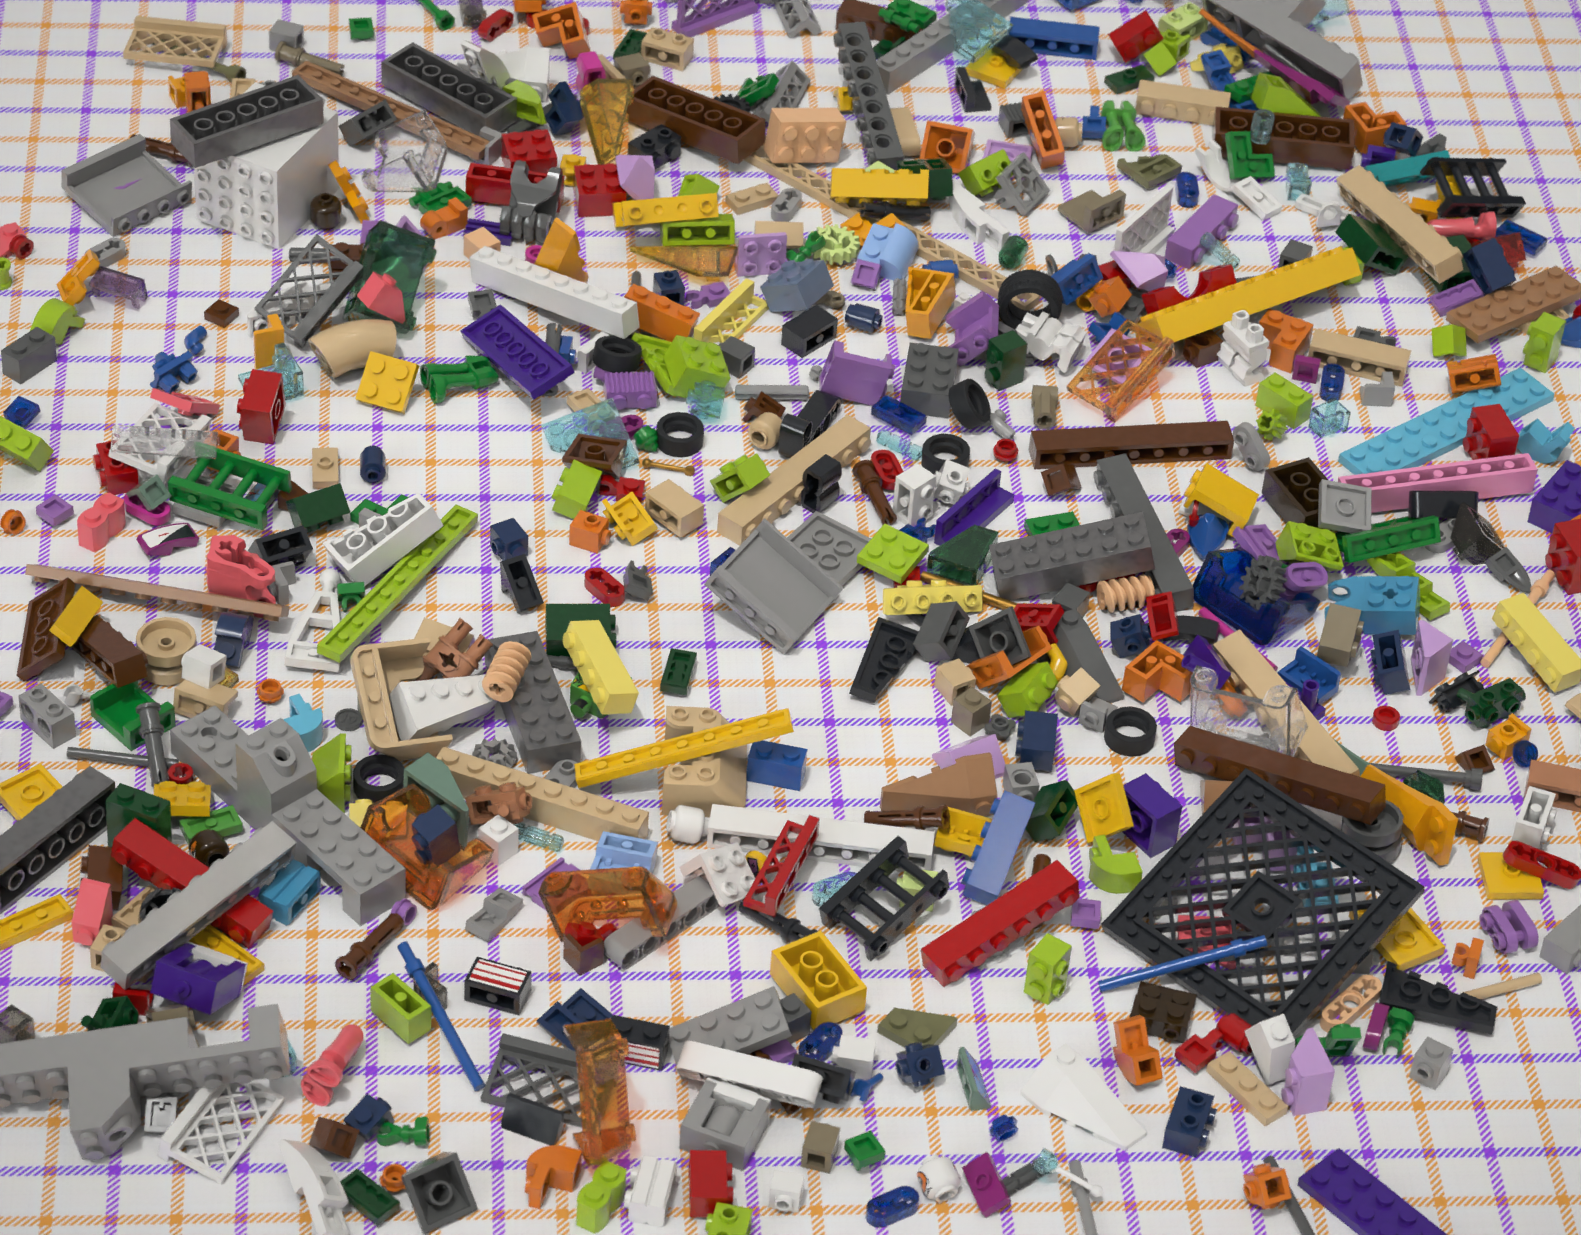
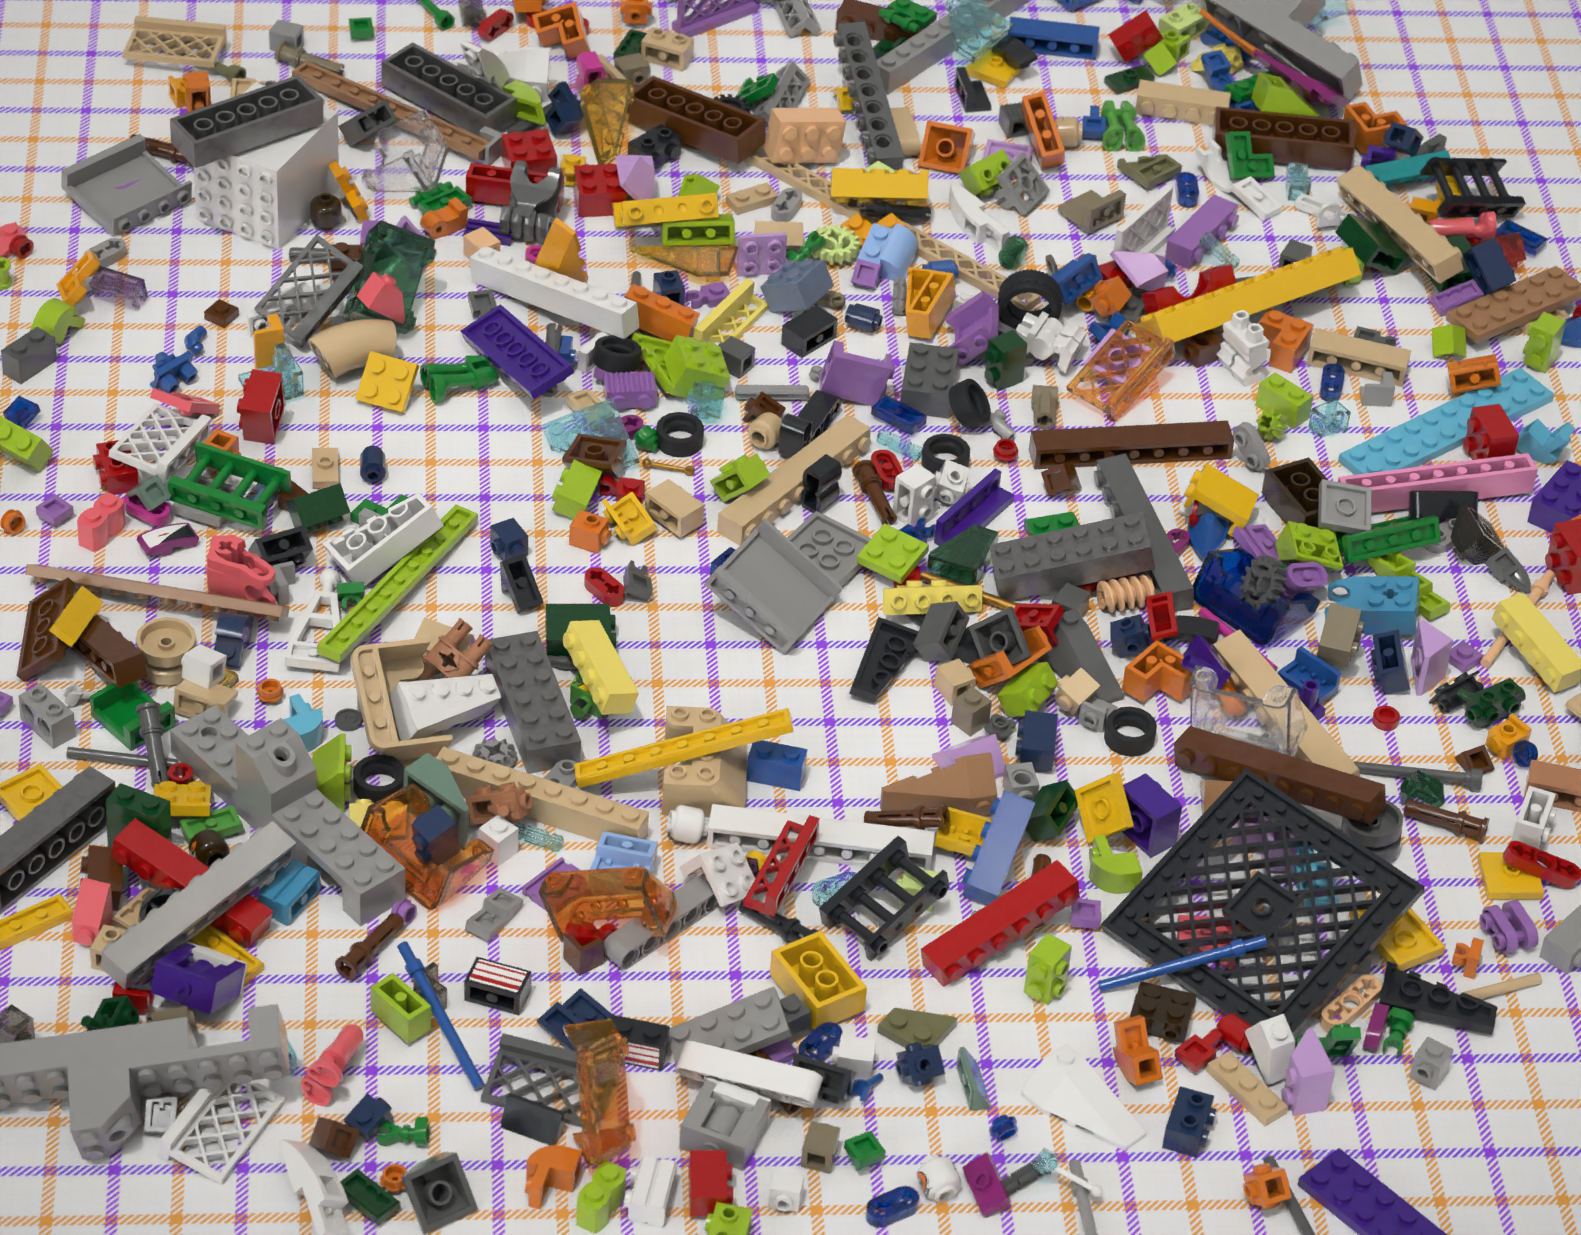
(164, 441): clear fence -> none
(506, 671): light nougat piece -> none
(678, 671): dark green plate -> none
(940, 175): dark green brick -> none
(1058, 662): yellow arm -> none
(1258, 125): clear light blue beam -> none
(1306, 369): magenta plate -> none
(1425, 820): light orange plate -> none

